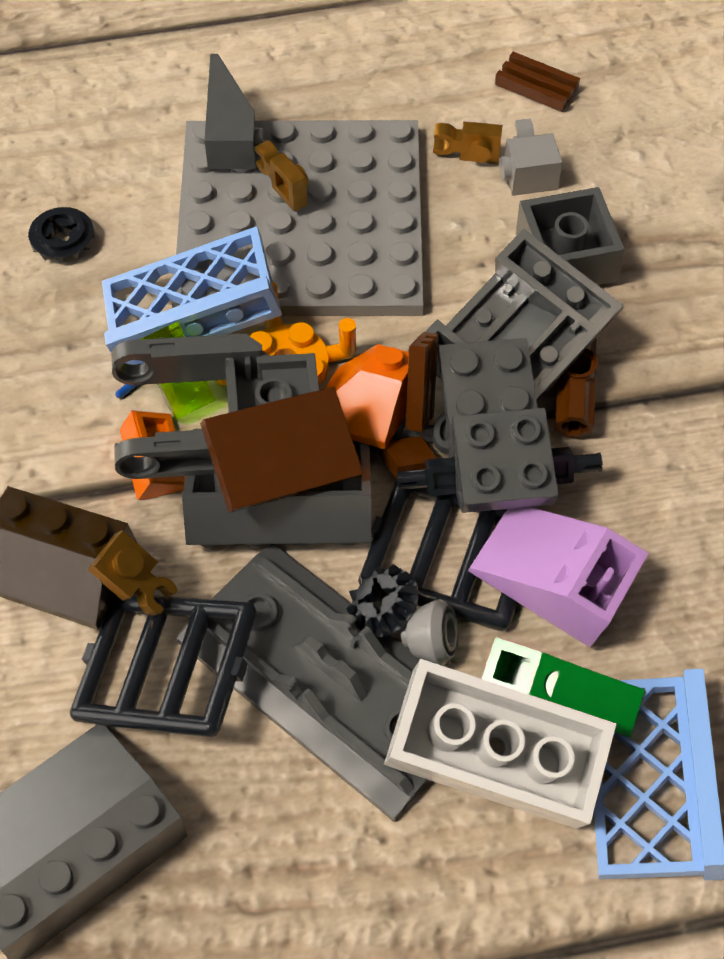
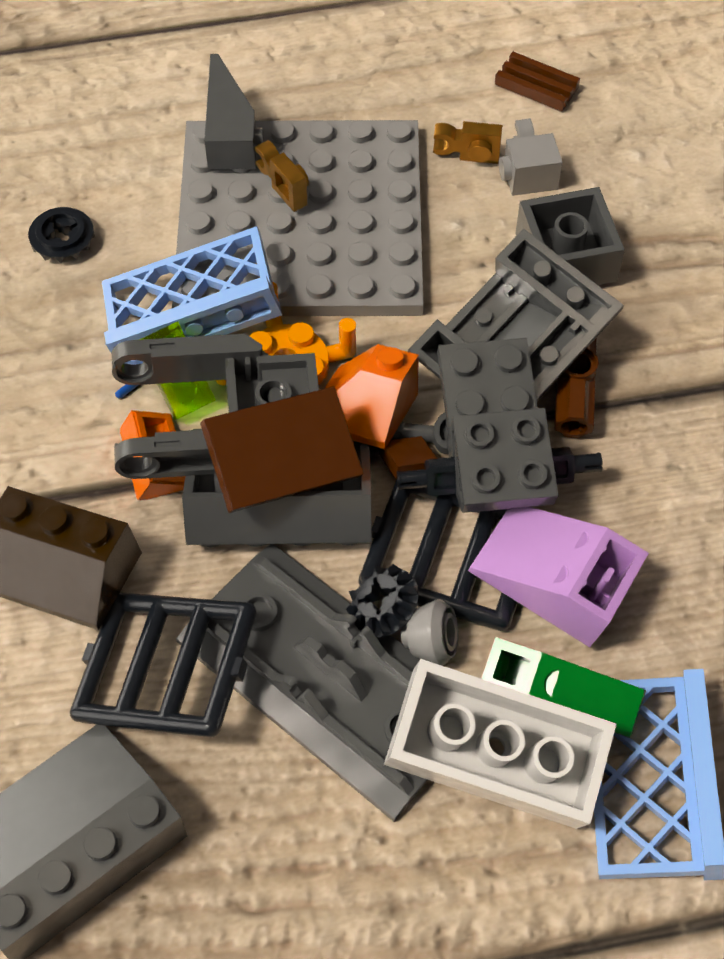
(127, 570): pearl gold plate -> none
(421, 381): reddish brown tile -> none

